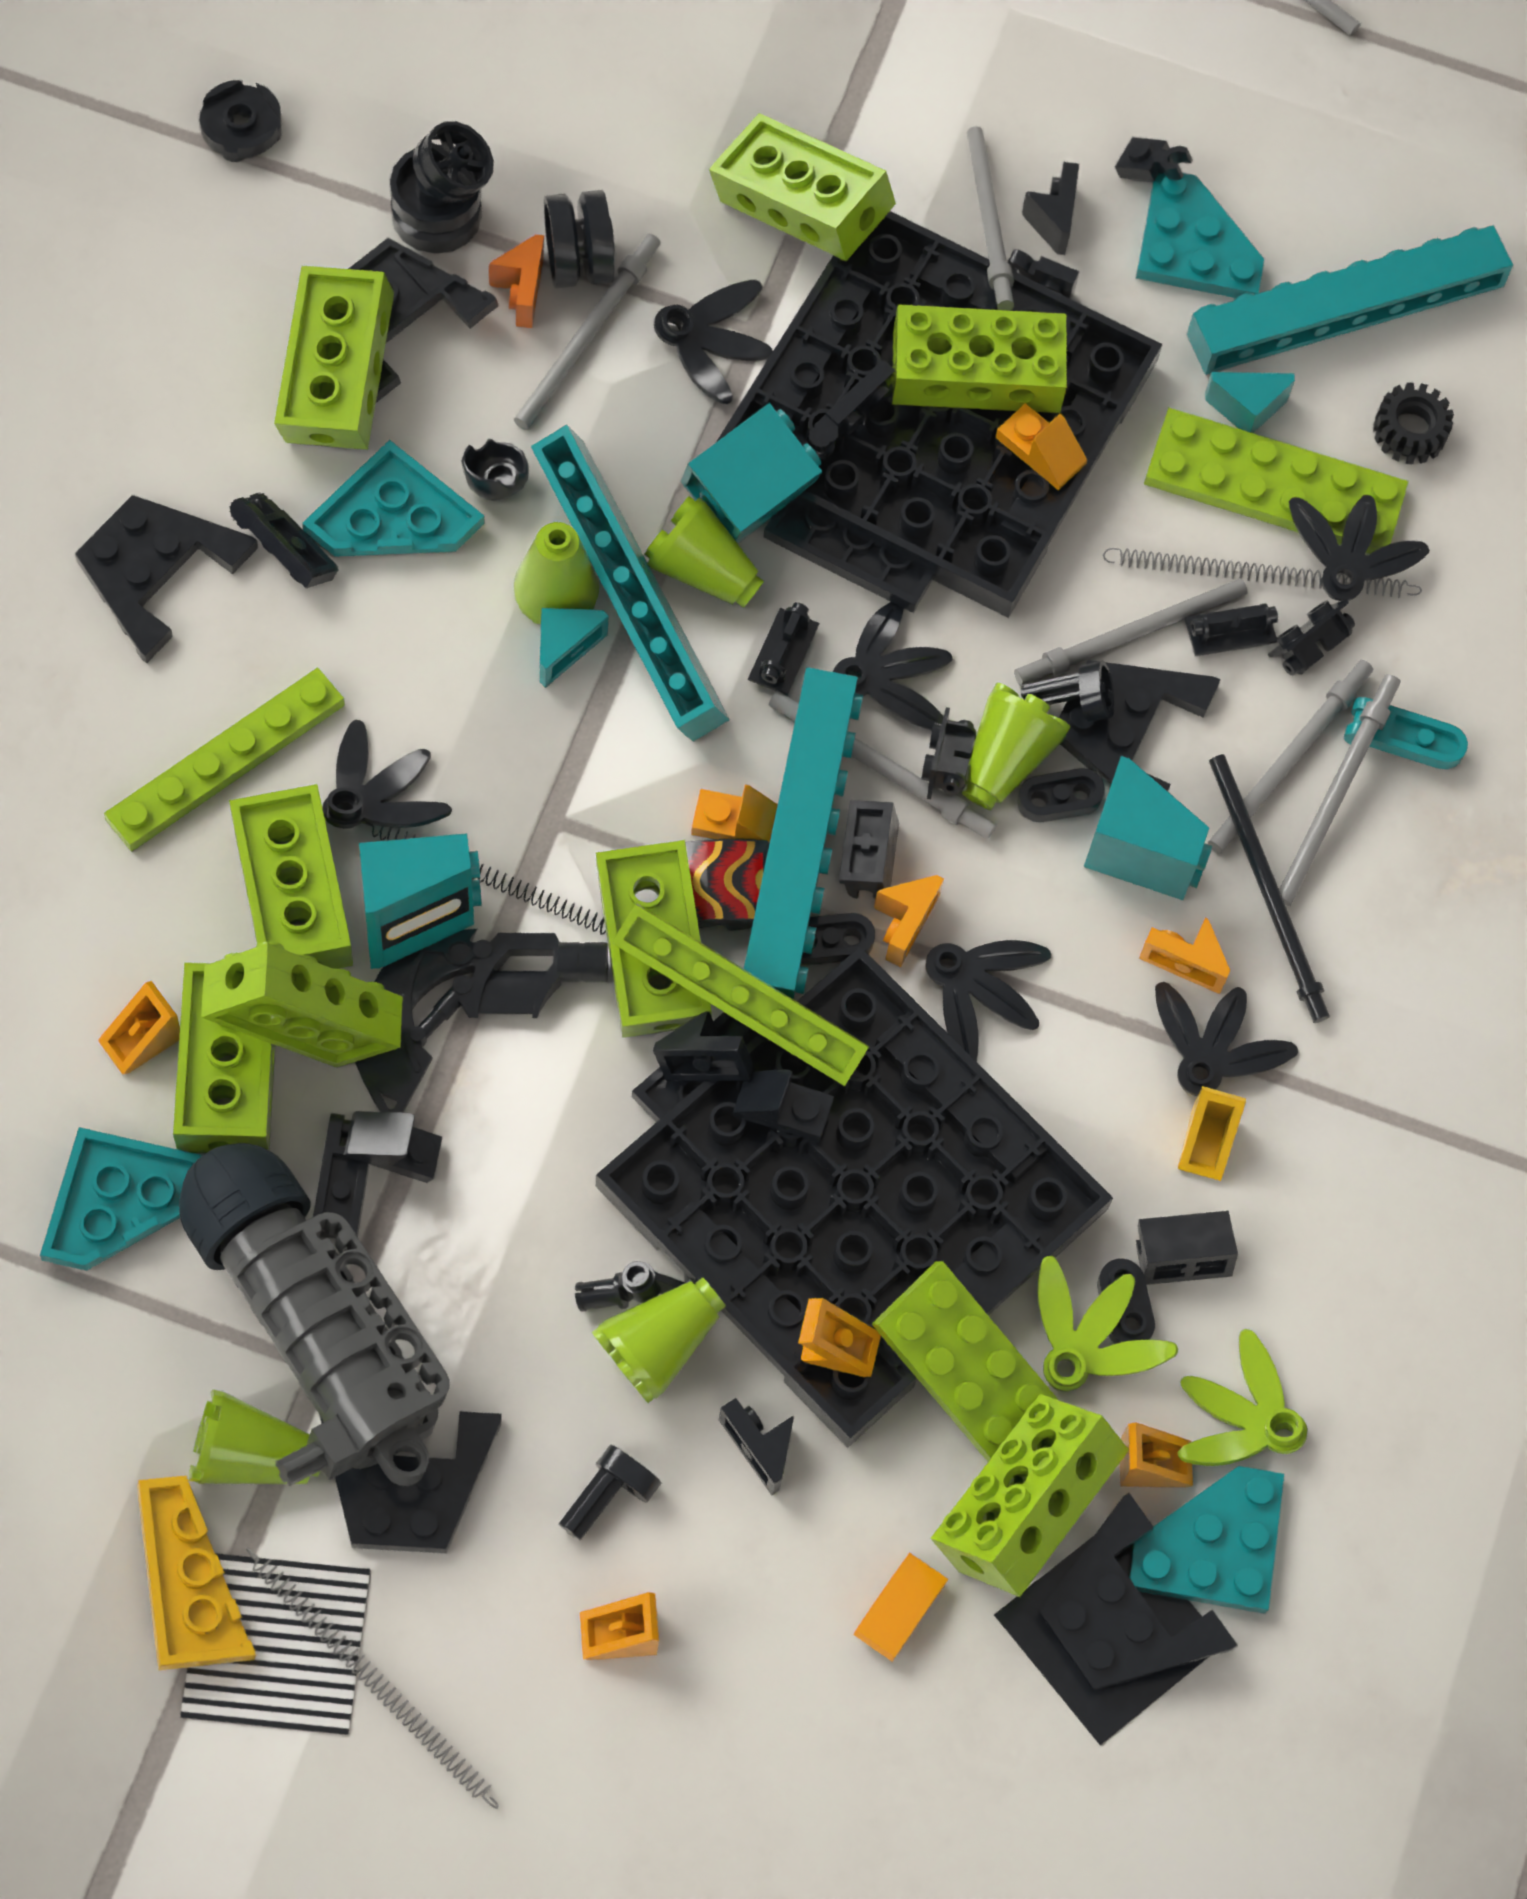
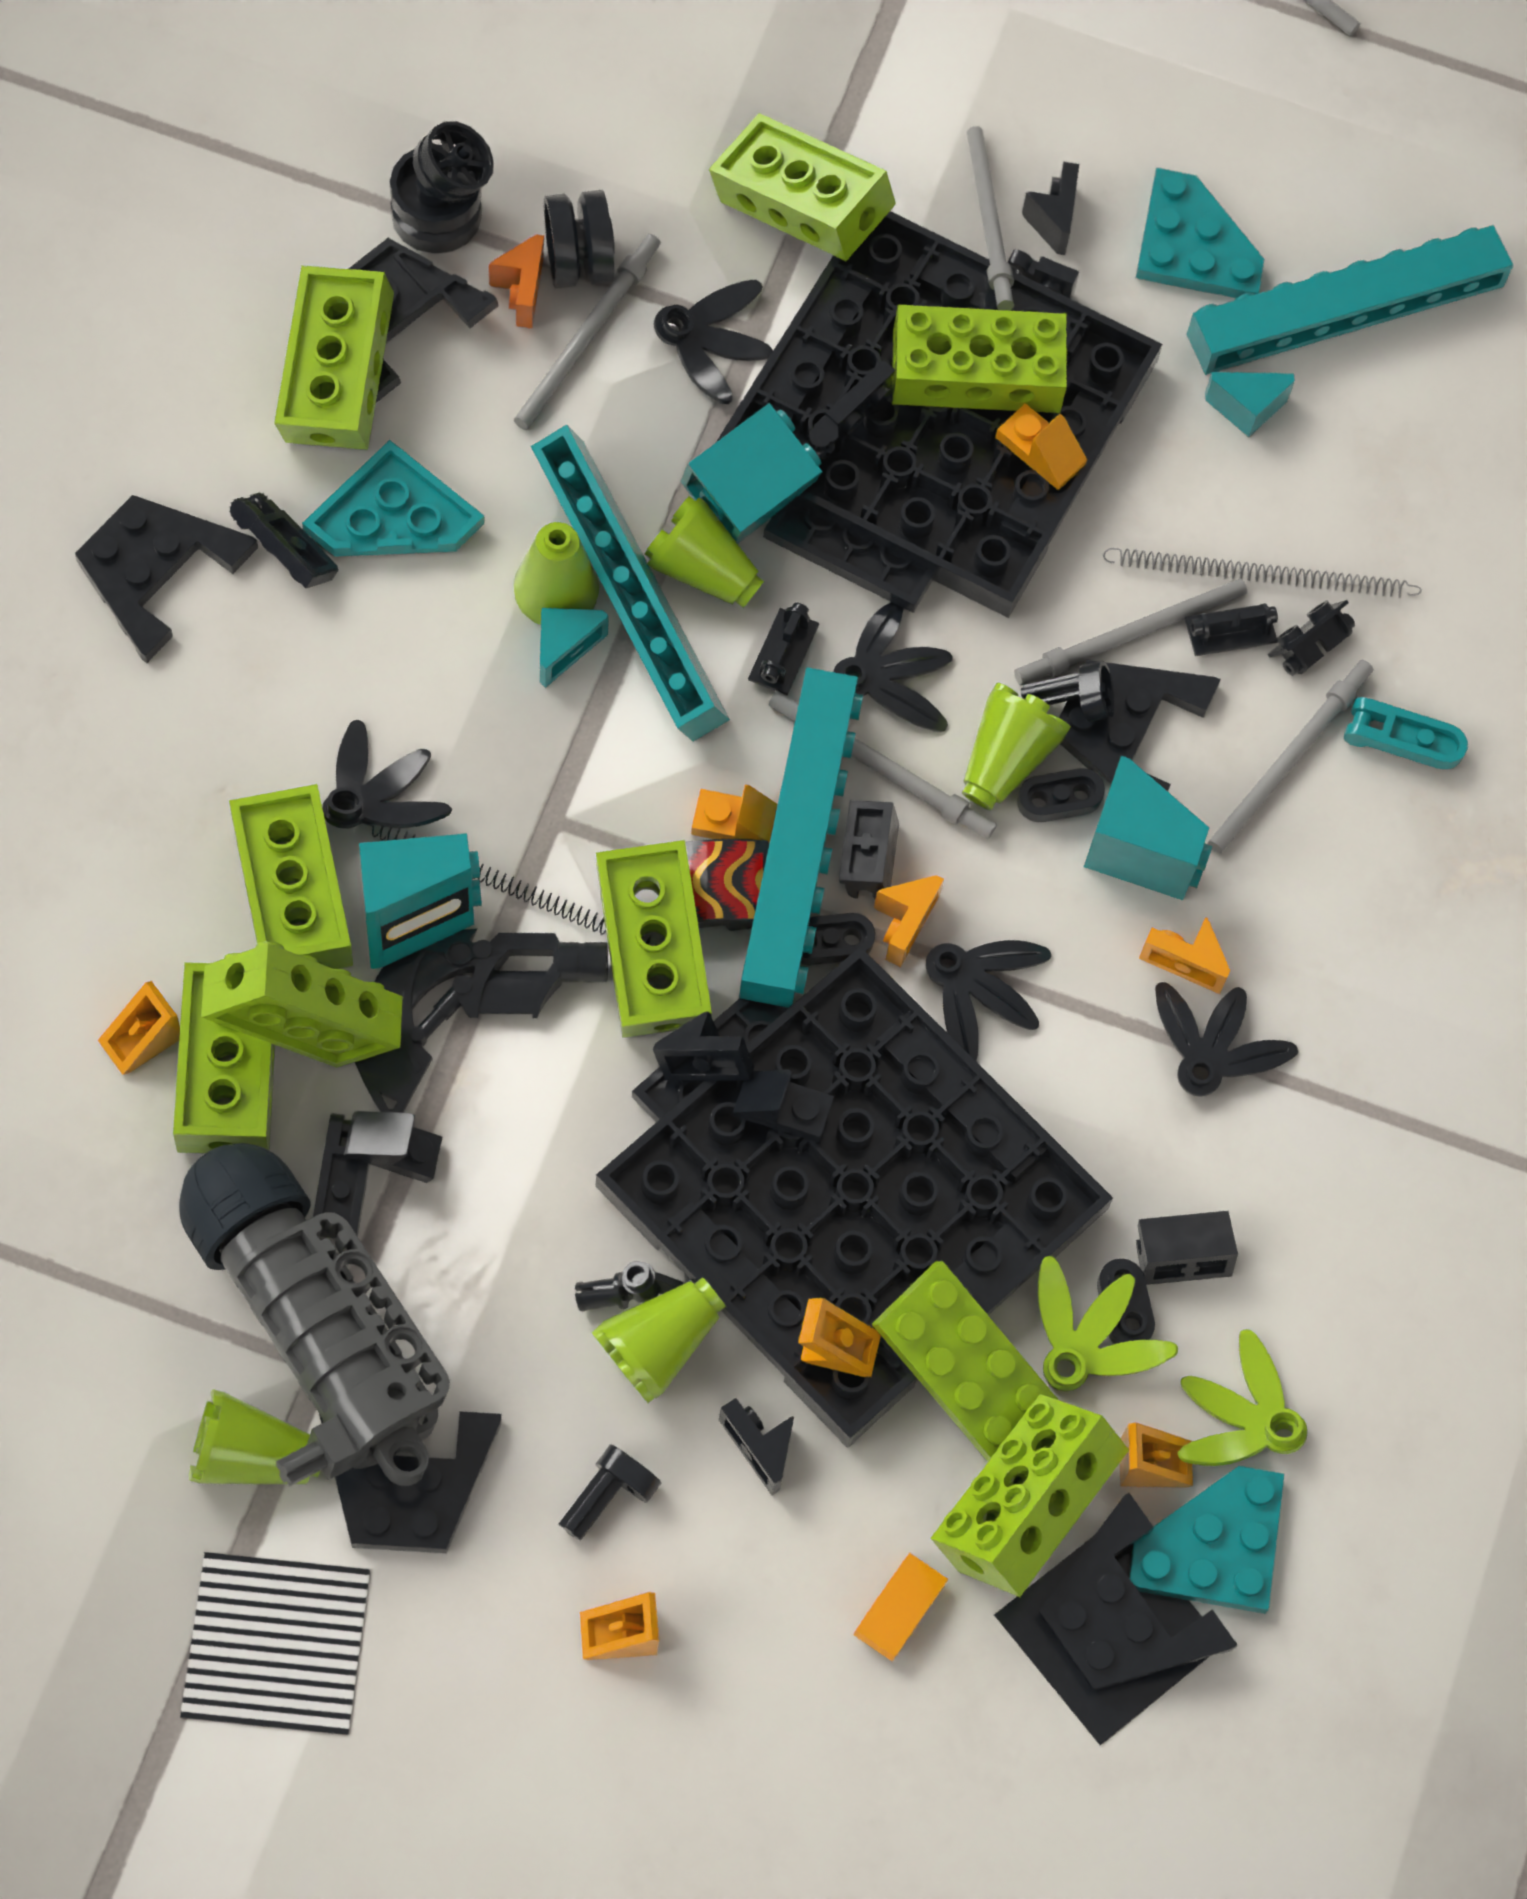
(113, 1197): teal plate -> none
(187, 1590): yellow wing -> none
(224, 759): lime plate -> none
(245, 139): black plate -> none
(251, 1553): light grey piece -> none
(495, 469): black hair -> none
(740, 994): lime plate -> none
(943, 768): black hinge -> none
(1148, 157): black plate -> none
(1211, 1133): yellow slope -> none
(1262, 474): lime plate -> none
(1310, 990): black bar -> none
(1351, 555): black plant -> none
(1373, 718): light grey bar -> none
(1418, 403): black tyre -> none

